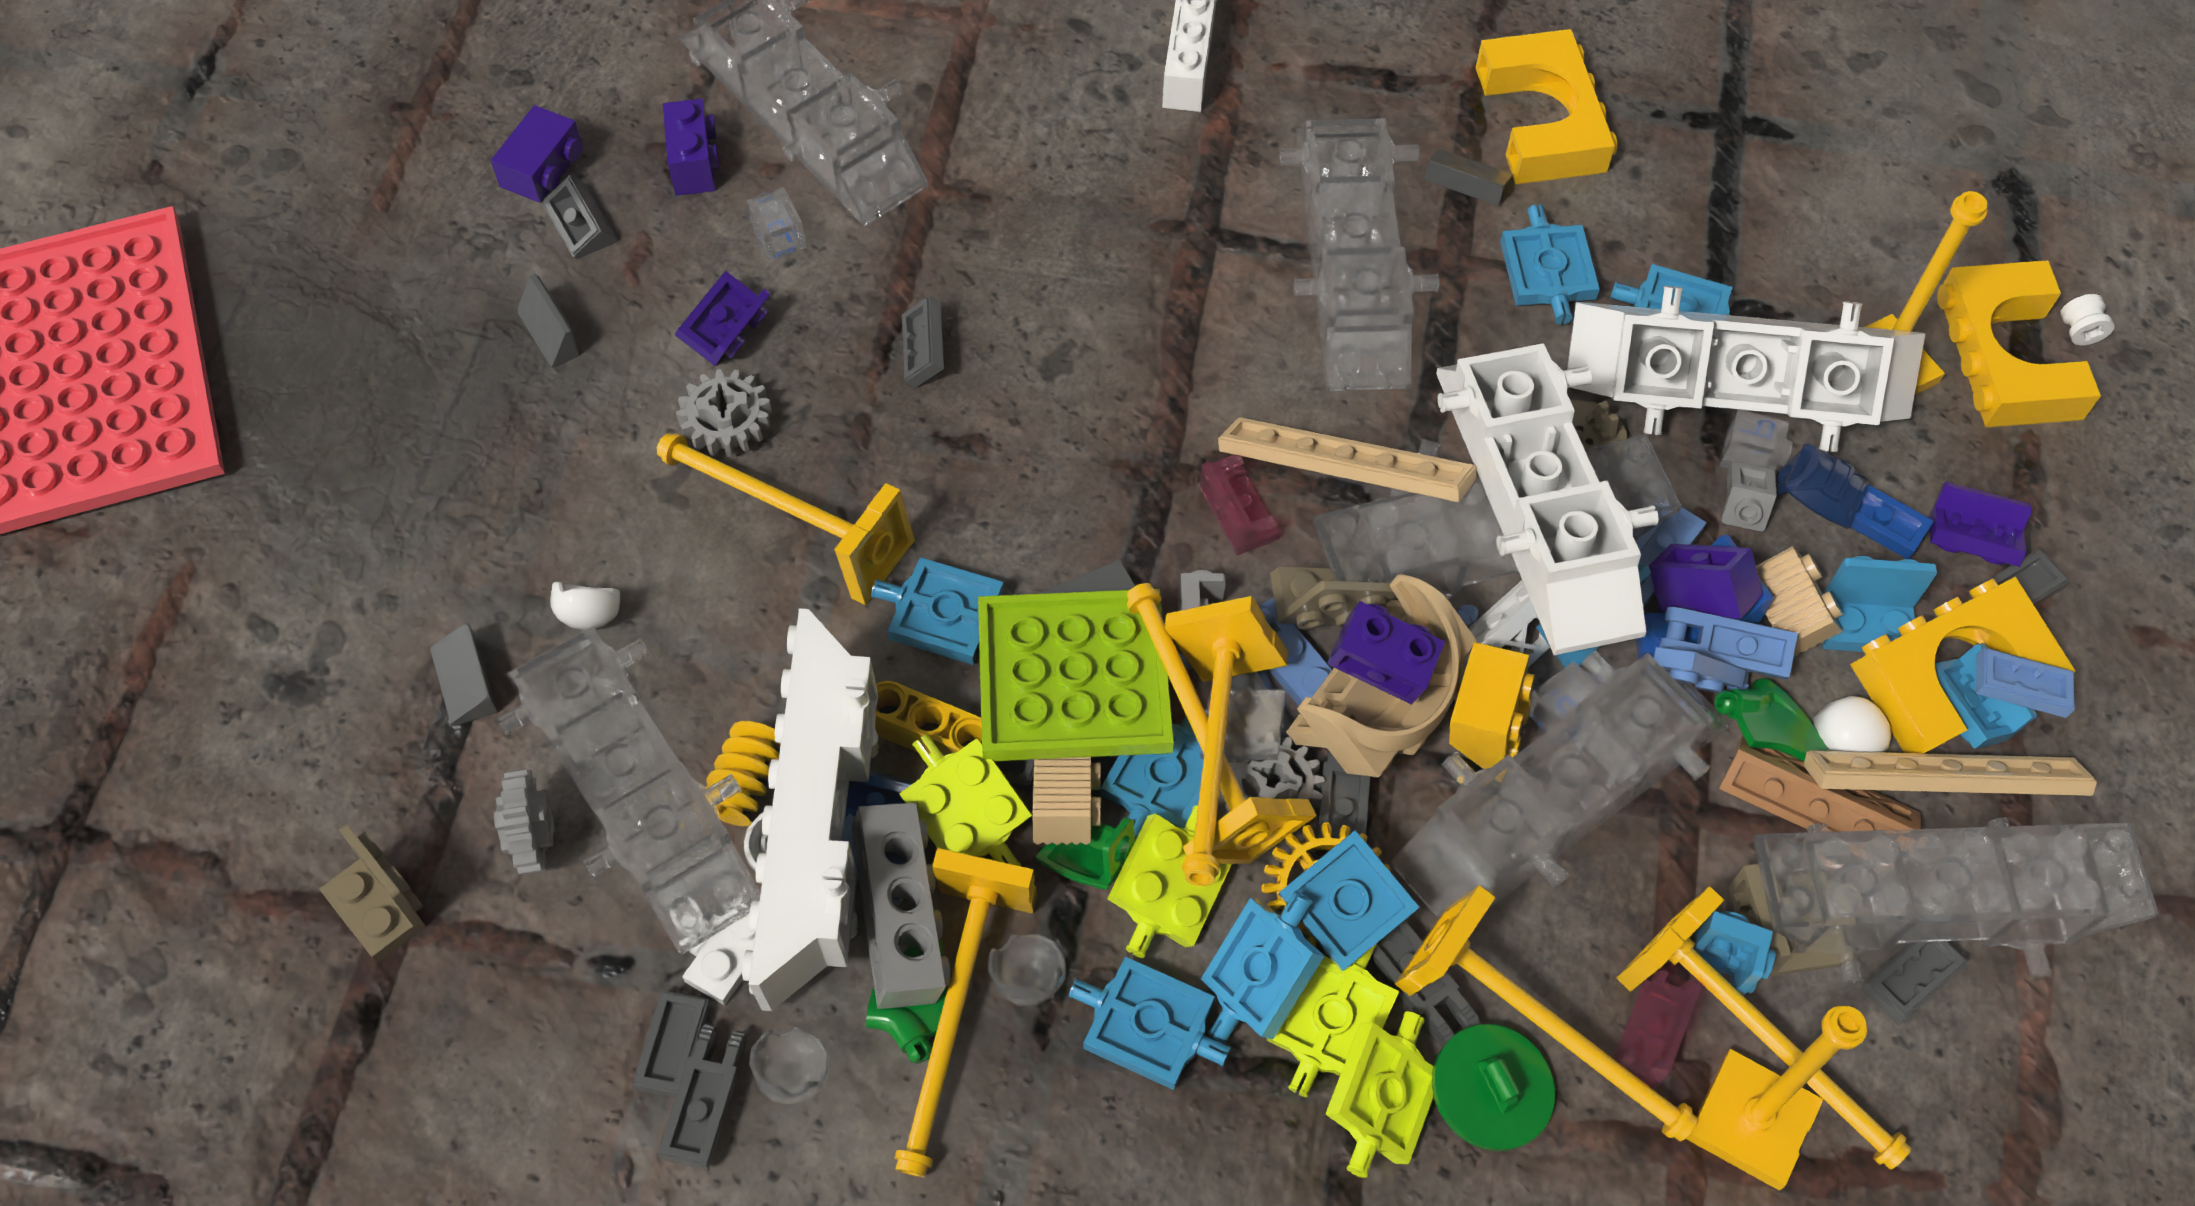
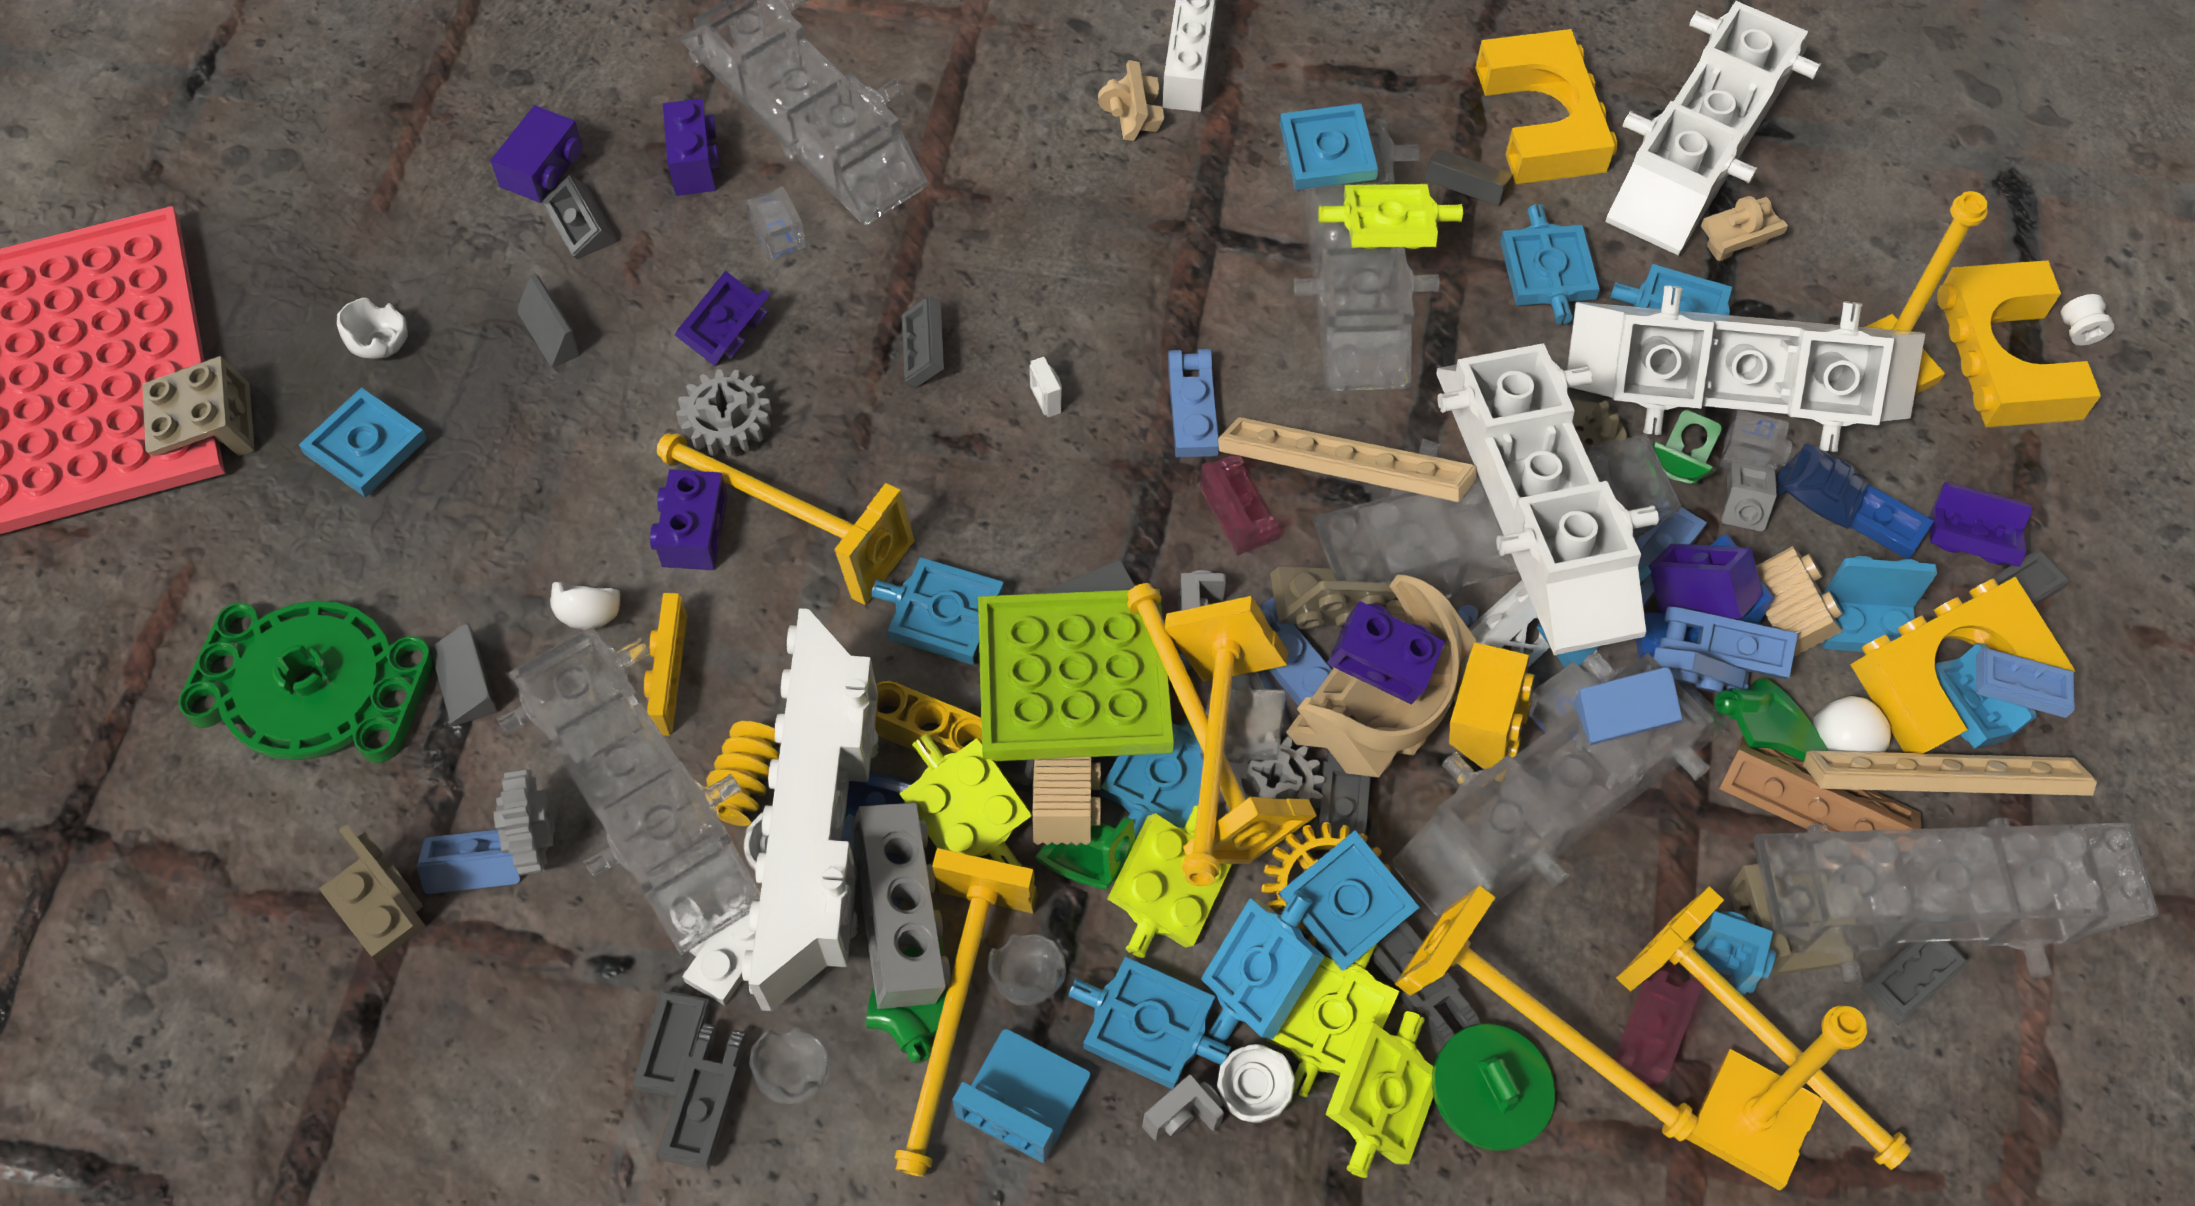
(198, 405): none -> dark tan bracket
(319, 712): none -> green piece
(363, 442): none -> dark azure plate
(371, 330): none -> white hair
(465, 863): none -> medium blue slope
(667, 649): none -> yellow plate
(689, 519): none -> dark purple brick
(1022, 1095): none -> dark azure bracket
(1045, 386): none -> white tile
(1129, 99): none -> tan hips
(1173, 1110): none -> light grey bracket
(1193, 404): none -> medium blue plate
(1256, 1083): none -> white hair
(1328, 146): none -> dark azure plate
(1390, 215): none -> neon yellow plate
(1628, 705): none -> medium blue slope
(1680, 465): none -> piece
(1707, 125): none -> white piece
(1744, 226): none -> tan hips

